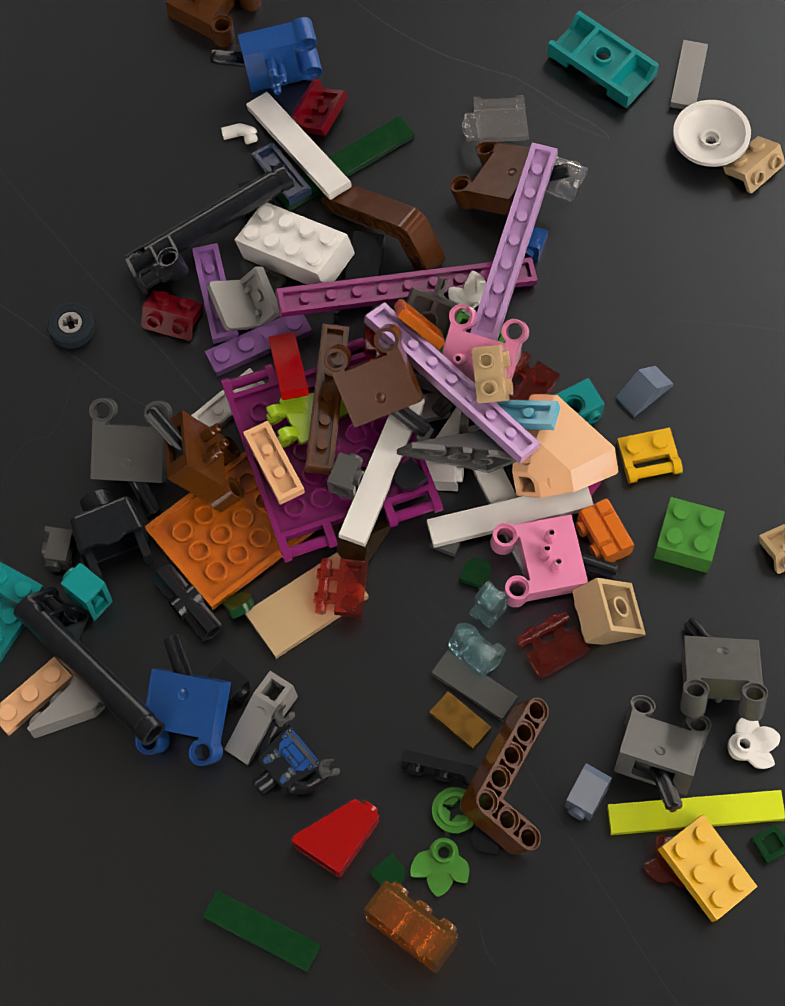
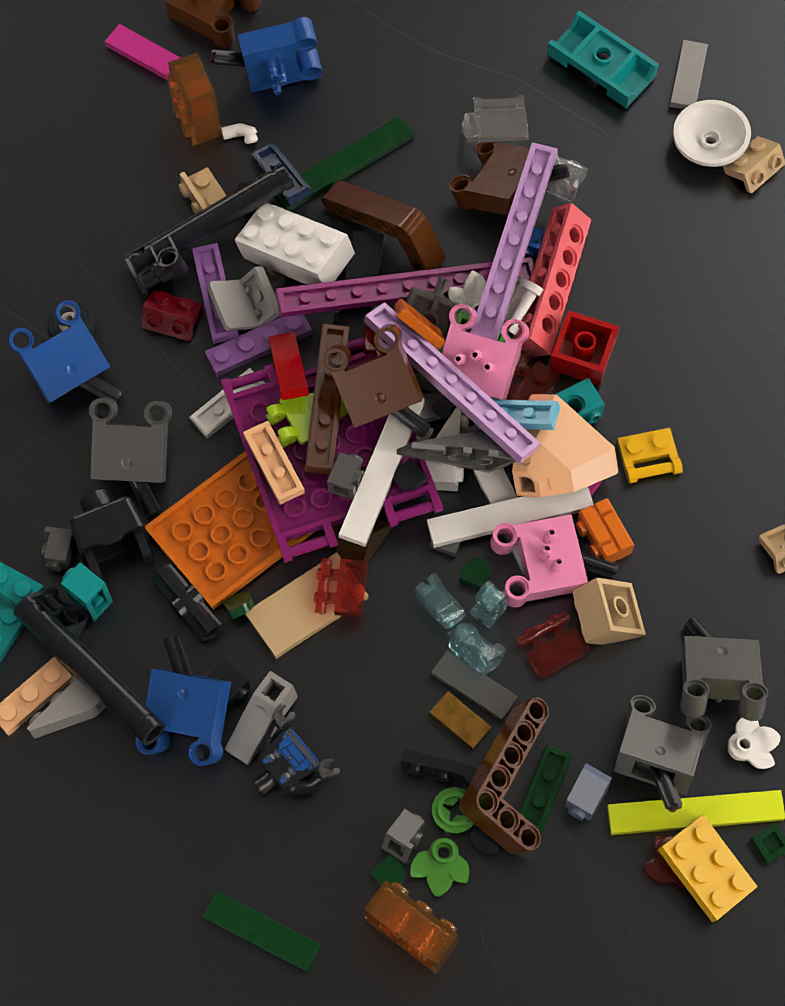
(65, 359): none -> blue piece
(140, 50): none -> dark pink tile
(193, 99): none -> clear orange brick
(198, 457): reddish brown piece -> none
(201, 189): none -> tan bracket
(299, 145): white tile -> none
(318, 108): dark red bracket -> none
(338, 836): red slope -> none
(404, 835): none -> dark grey brick
(439, 602): none -> clear light blue leg
(491, 374): tan bracket -> none
(521, 300): none -> white plate
(545, 786): none -> dark green tile
(555, 274): none -> coral brick
(584, 347): none -> red brick
(643, 389): sand blue slope -> none
(689, 535): bright green brick -> none

